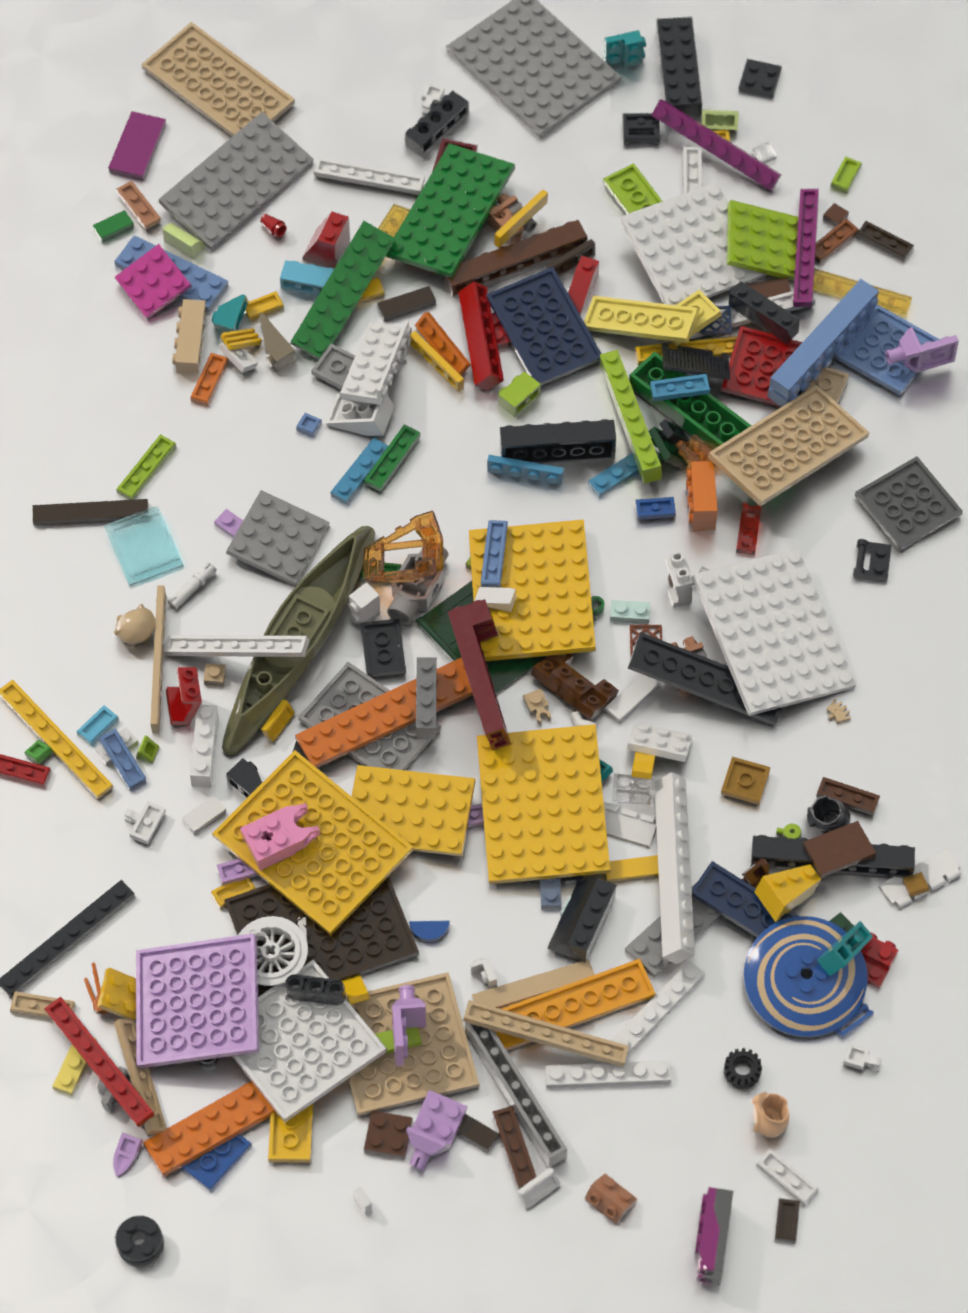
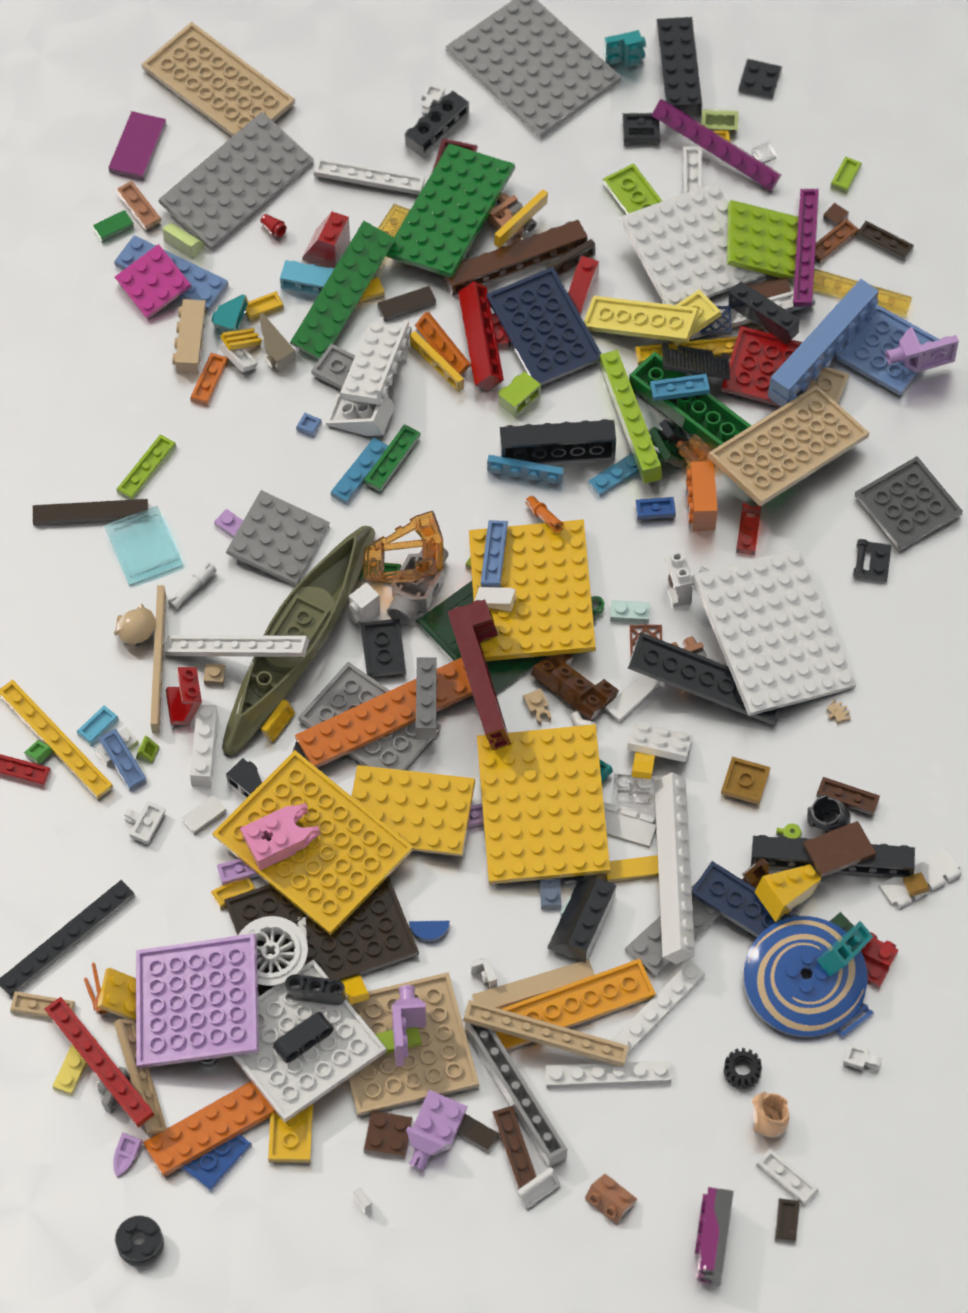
(303, 1037): none -> black beam
(540, 510): none -> orange pin

